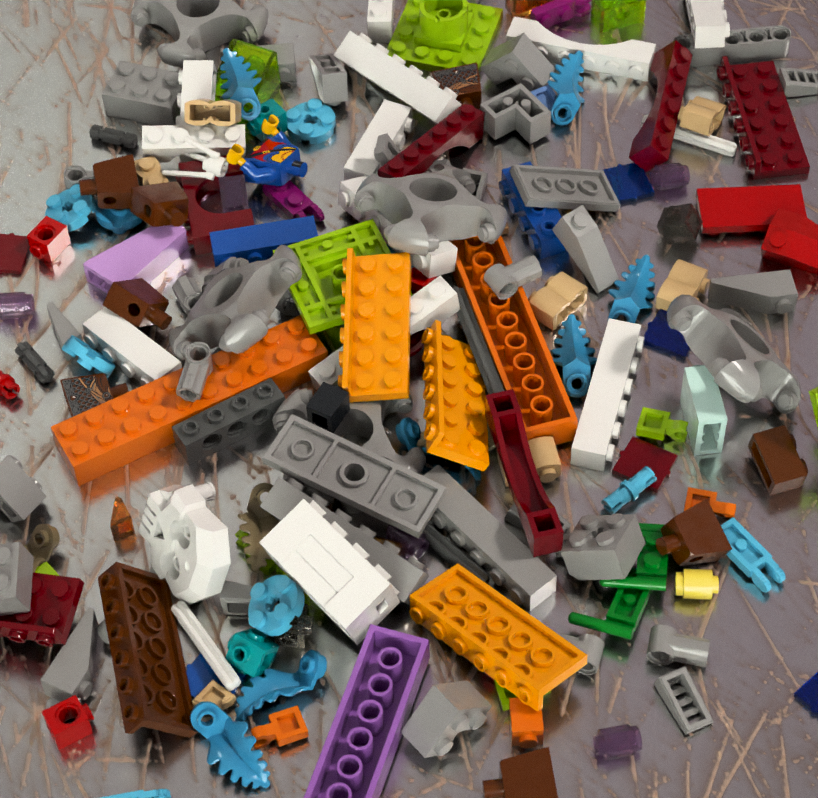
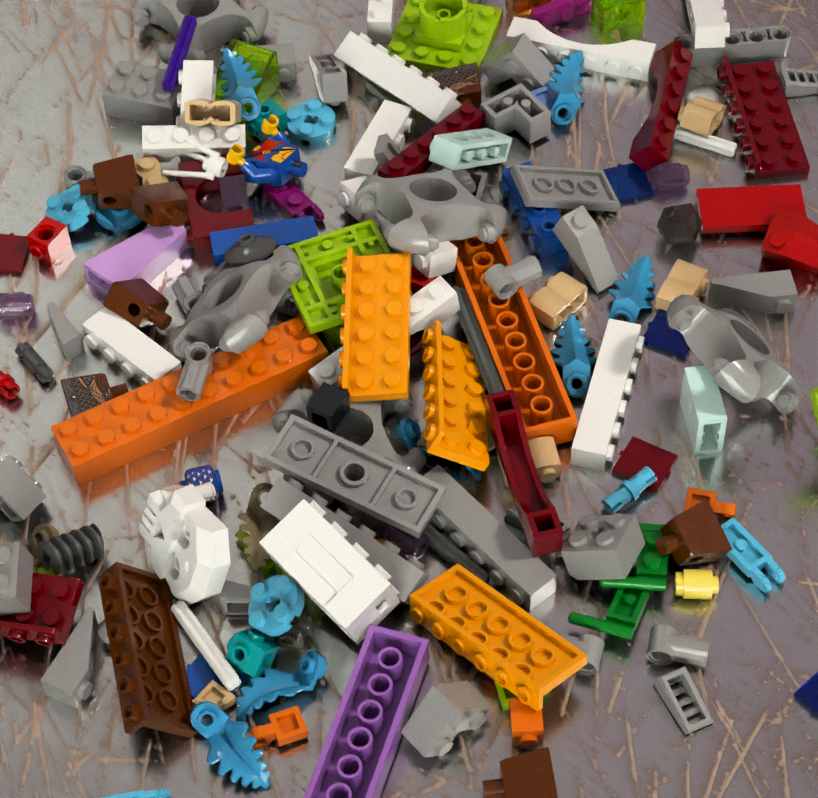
(68, 733): red brick -> none
(71, 549): none -> dark grey piece
(87, 356): medium azure plate -> none
(113, 136): dark grey axle -> none
(121, 521): clear orange slope -> none
(179, 53): none -> dark purple axle
(201, 475): none -> blue head
(227, 421): dark grey brick -> none
(250, 249): none -> dark grey dish
(469, 148): none -> light aqua brick
(617, 741): clear purple brick -> none
(657, 424): lime plate -> none
(778, 460): reddish brown brick -> none

